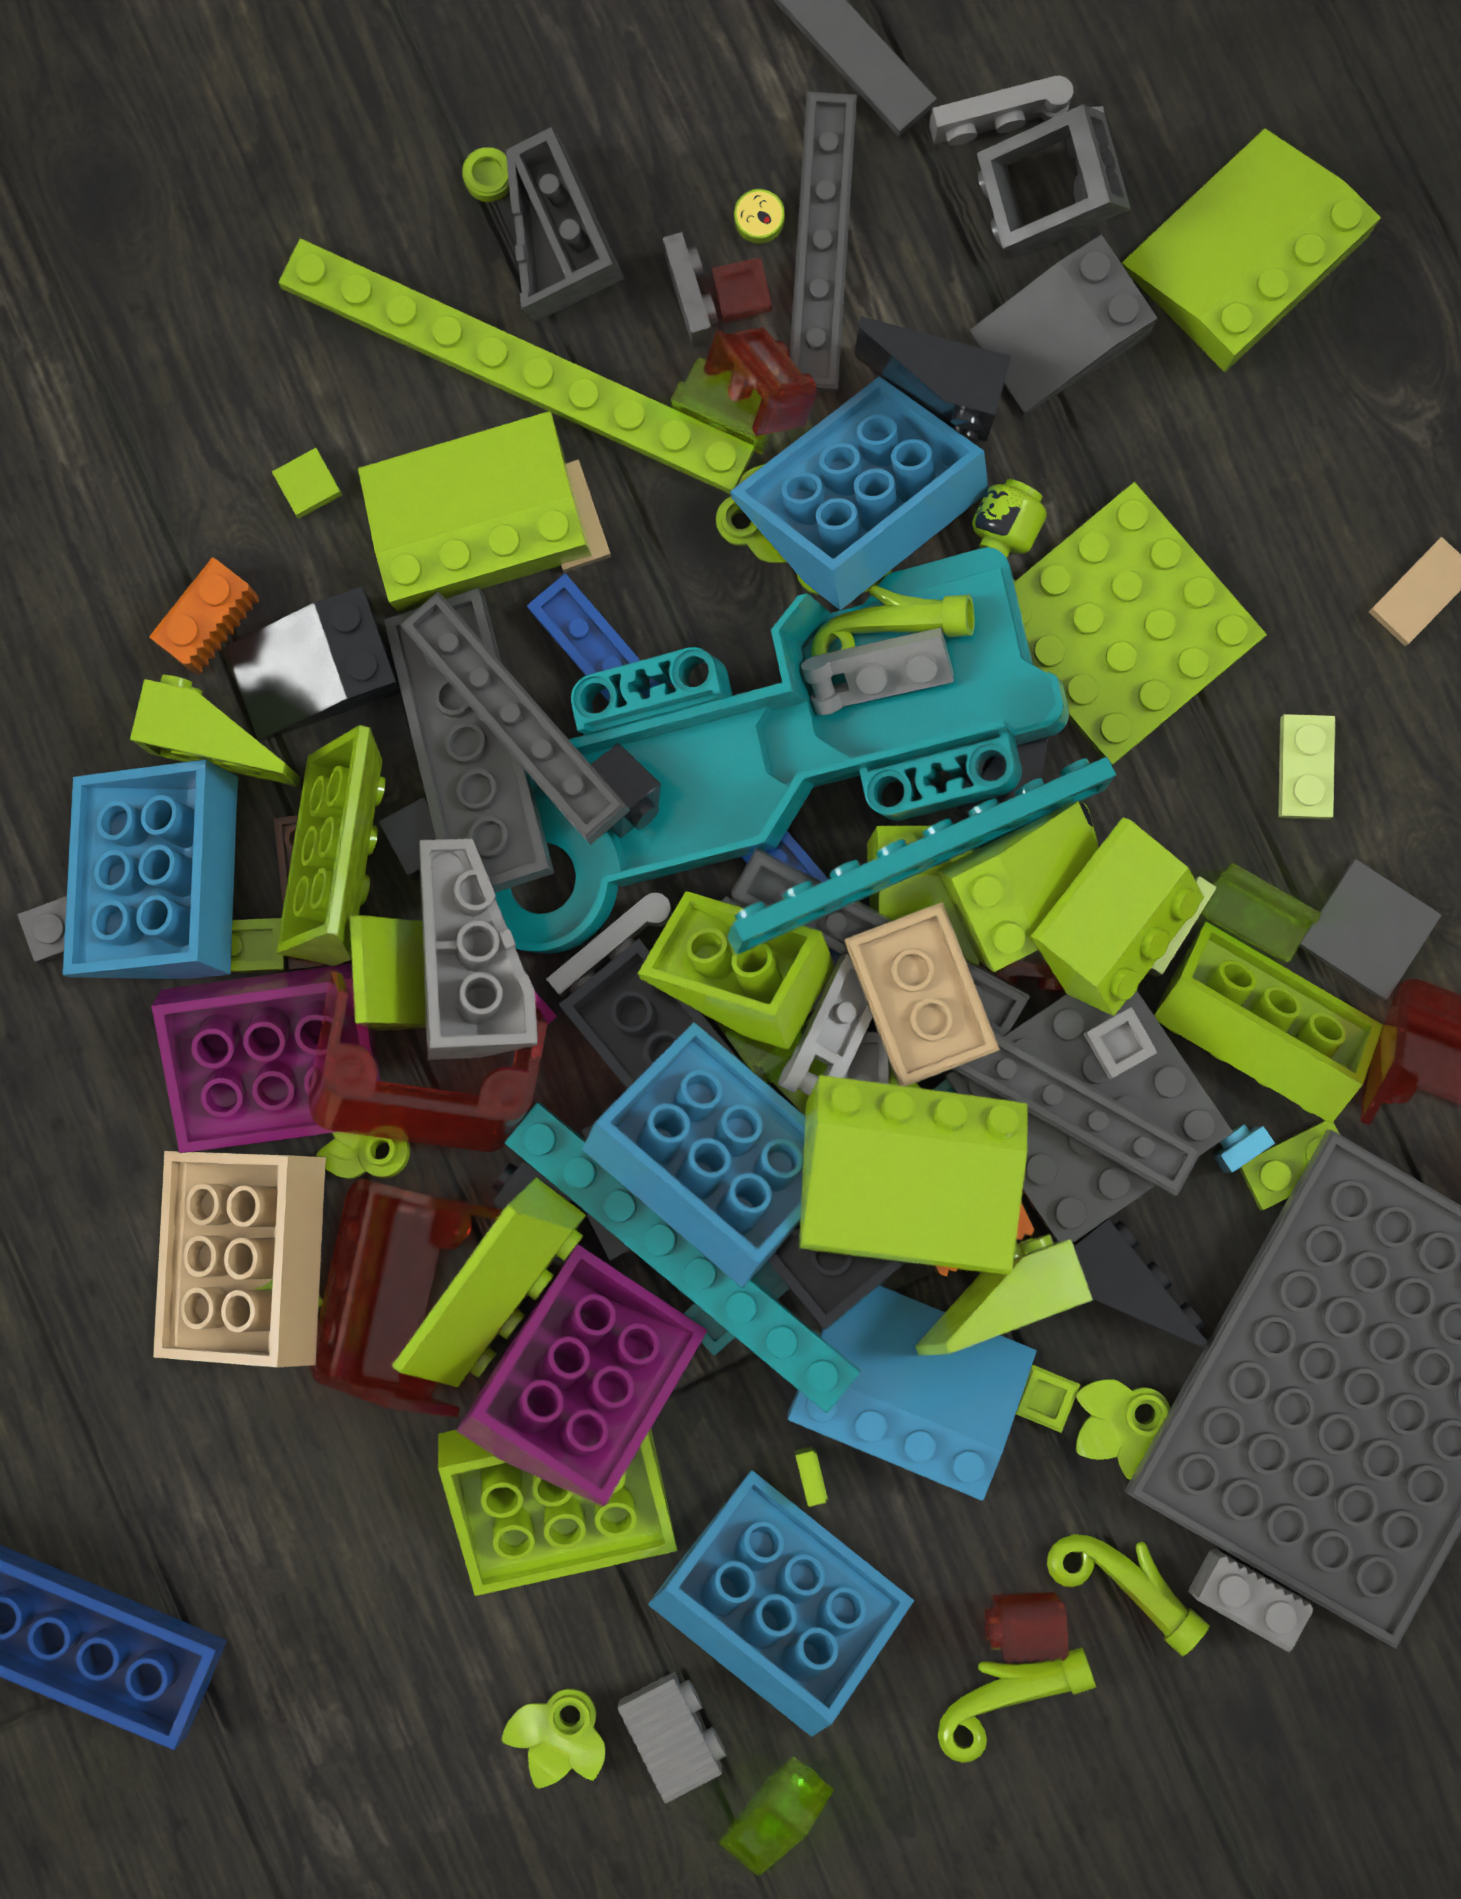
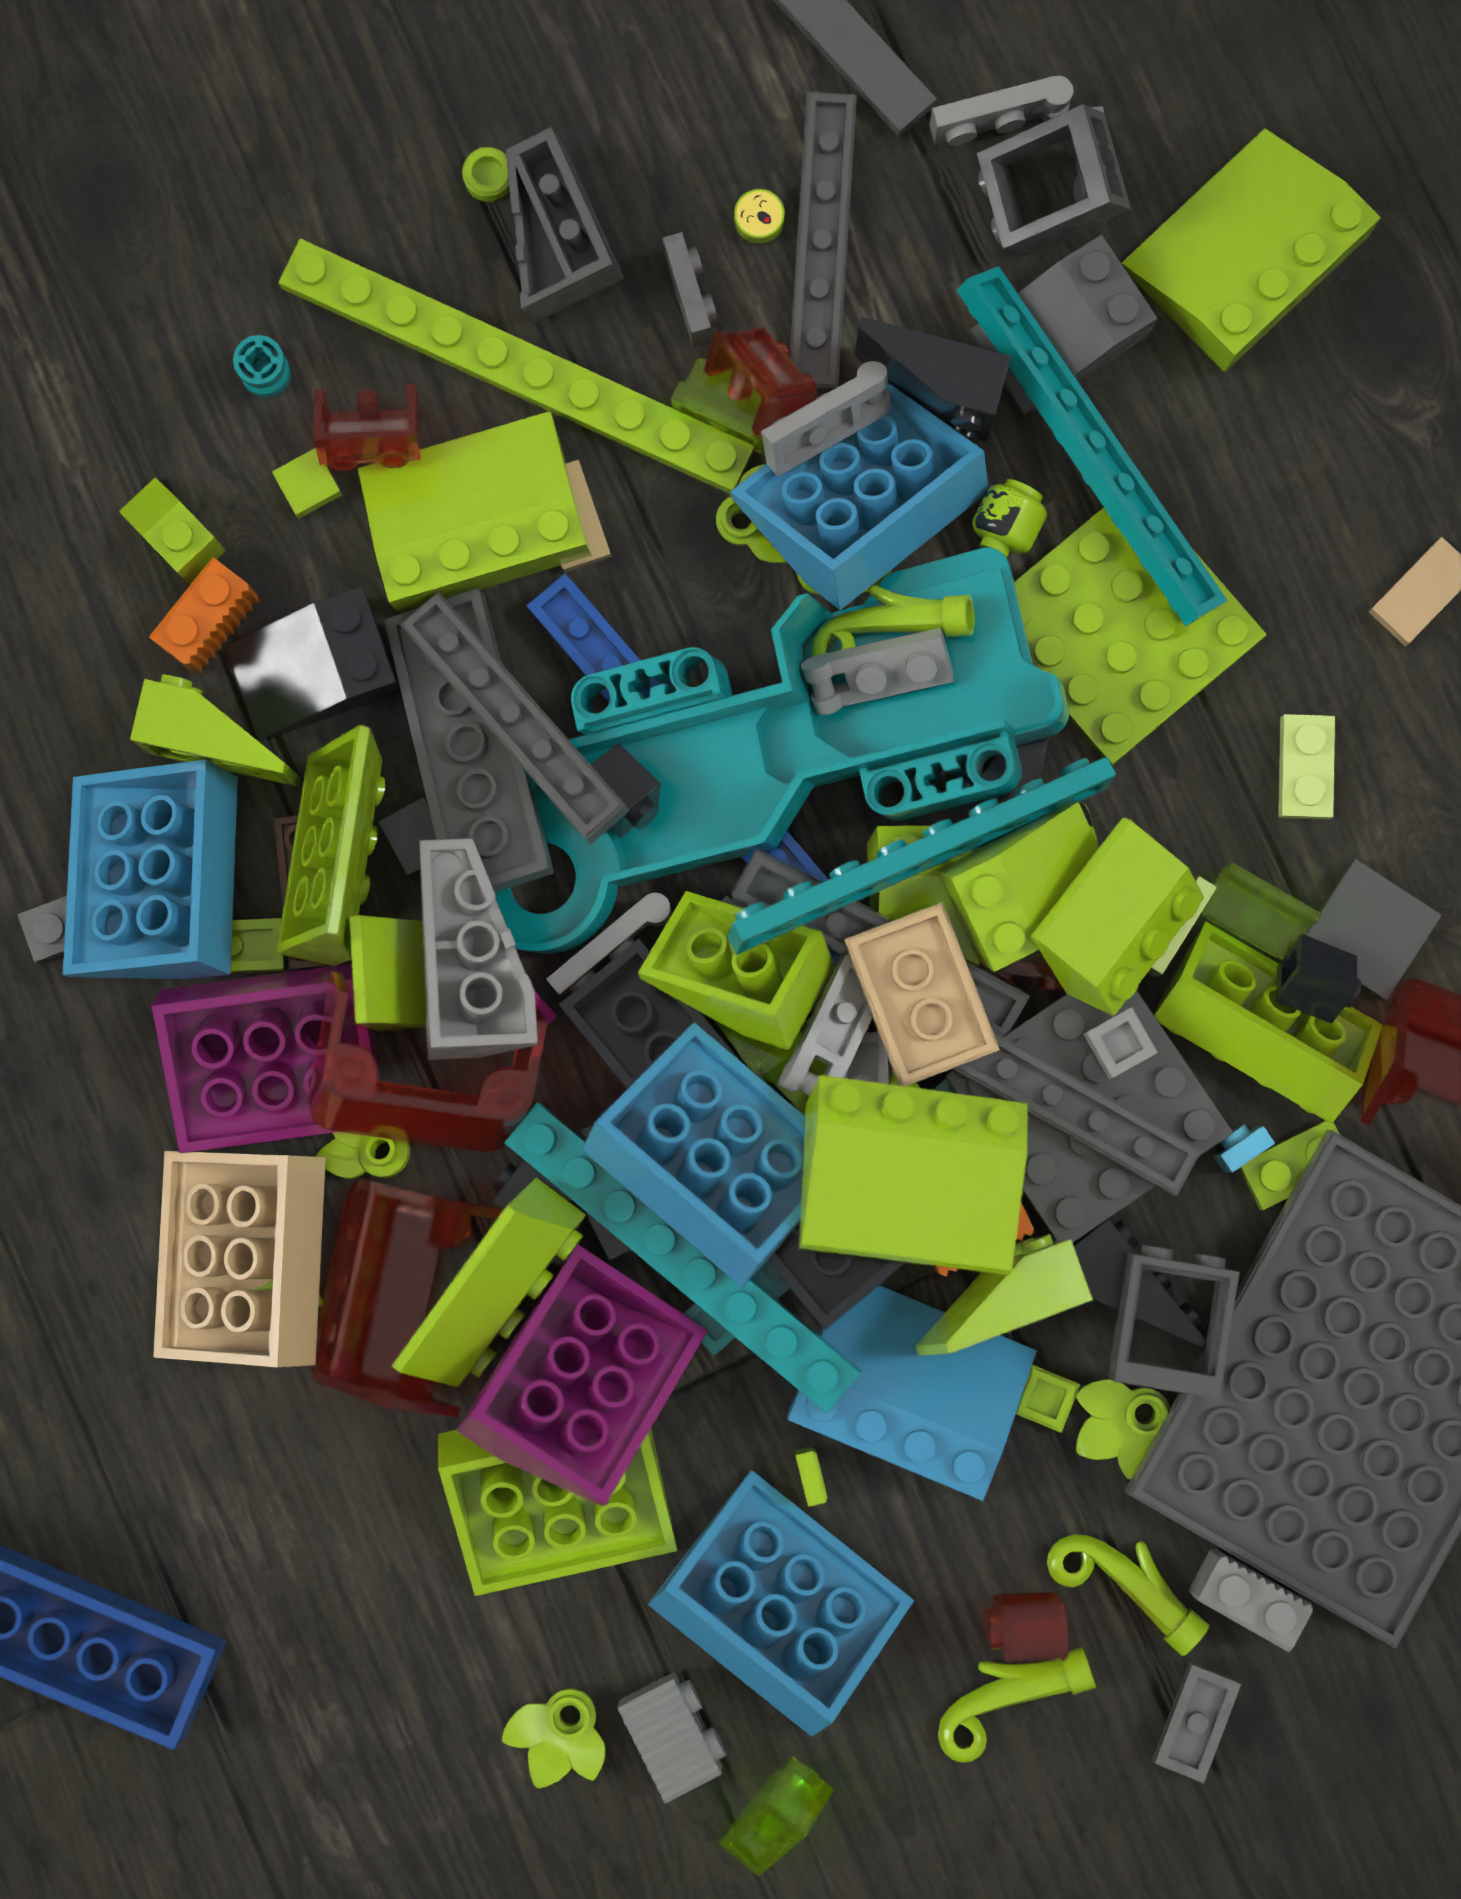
(172, 530): none -> lime slope
(263, 377): none -> teal wheel
(369, 433): none -> clear red window
(742, 289): clear red plate -> none
(828, 419): none -> light grey plate
(1092, 446): none -> teal plate
(1196, 1722): none -> flat silver plate
(1204, 1383): none -> dark grey window
(1317, 979): none -> black brick

